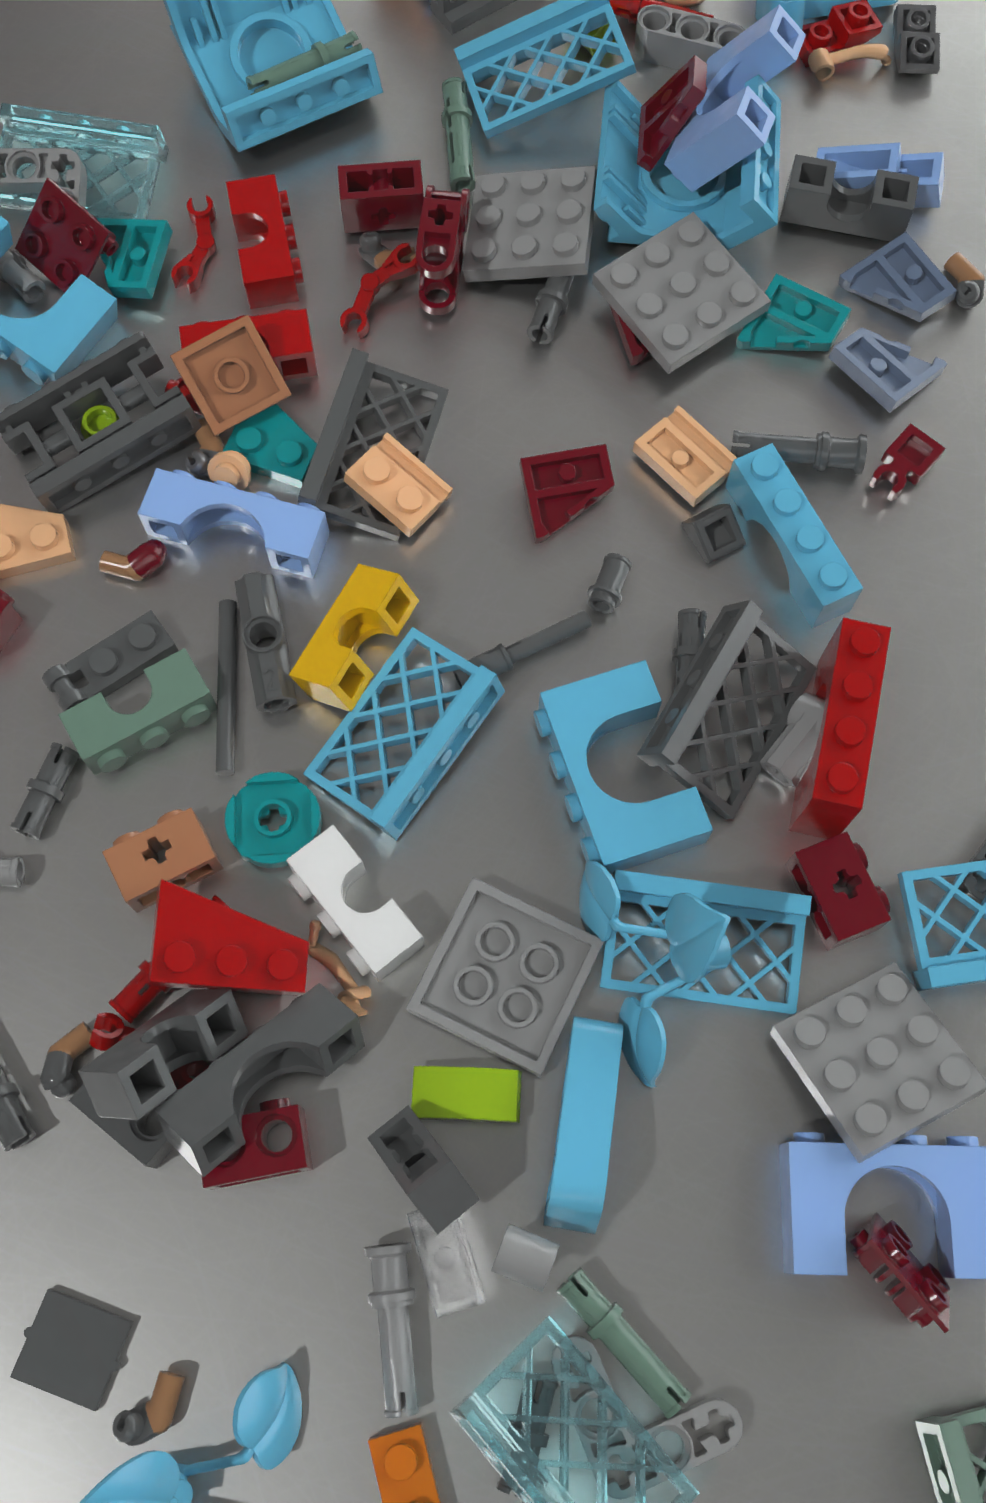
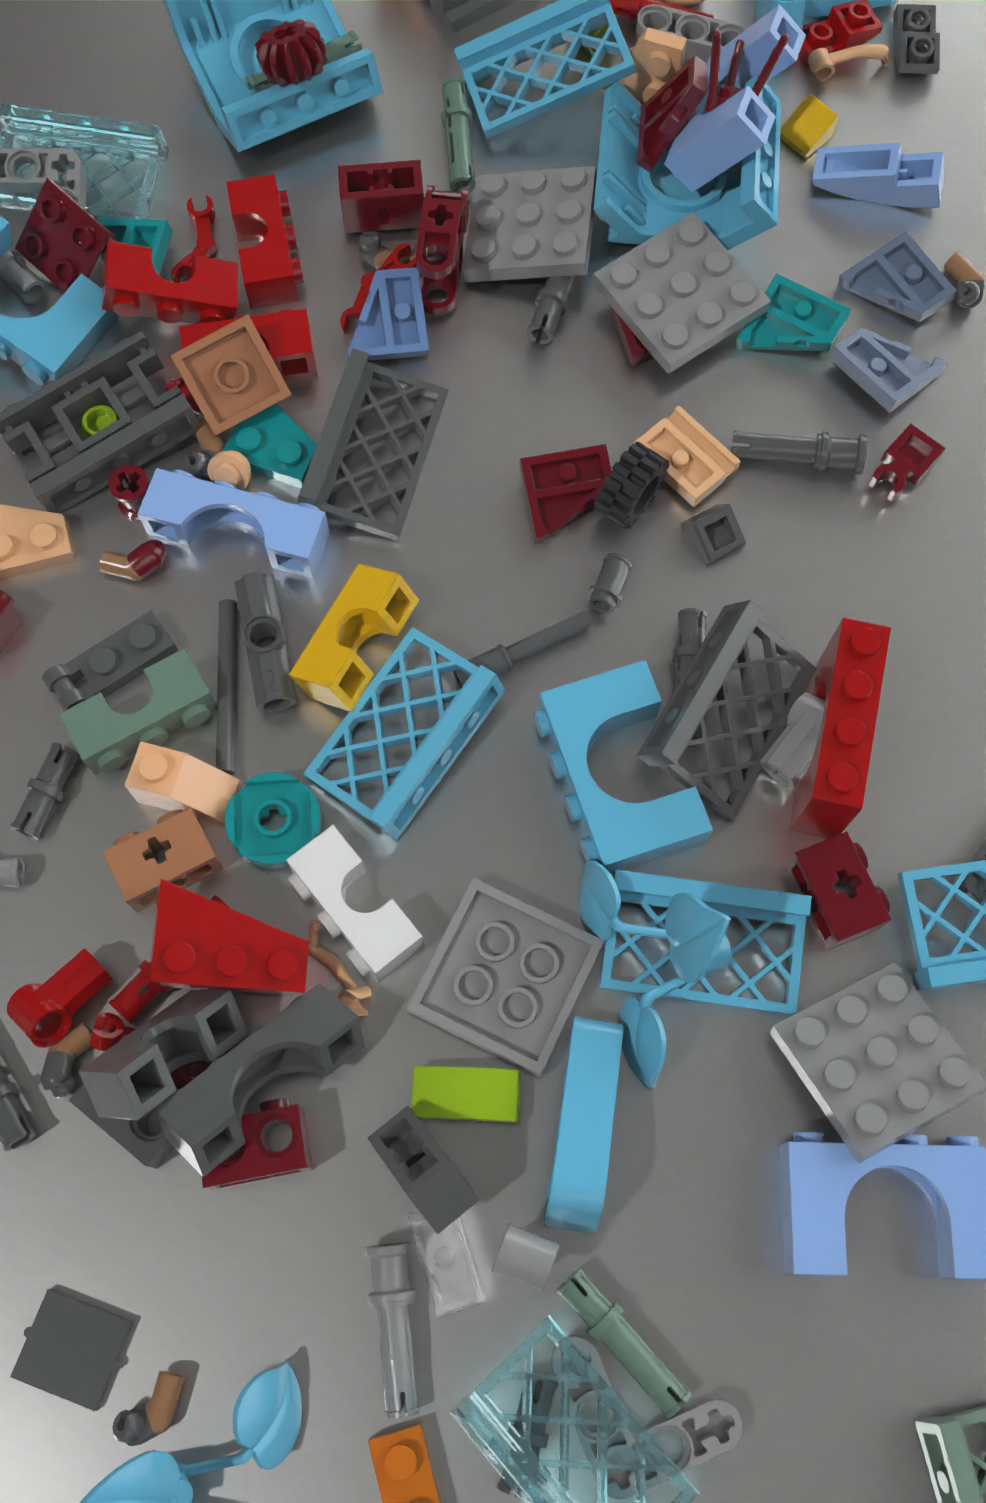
(46, 1008): none -> red piece
(129, 497): none -> dark red bush
(135, 288): none -> red arch
(181, 782): none -> light nougat slope
(291, 52): none -> dark red gear
(392, 317): none -> medium blue wing
(398, 484): light nougat plate -> none
(631, 485): none -> black tyre
(656, 60): none -> light nougat wing
(727, 91): none -> dark red plant
(809, 126): none -> yellow slope
(815, 566): medium azure arch -> none
(871, 212): dark grey arch -> none
(925, 1288): dark red hinge -> none

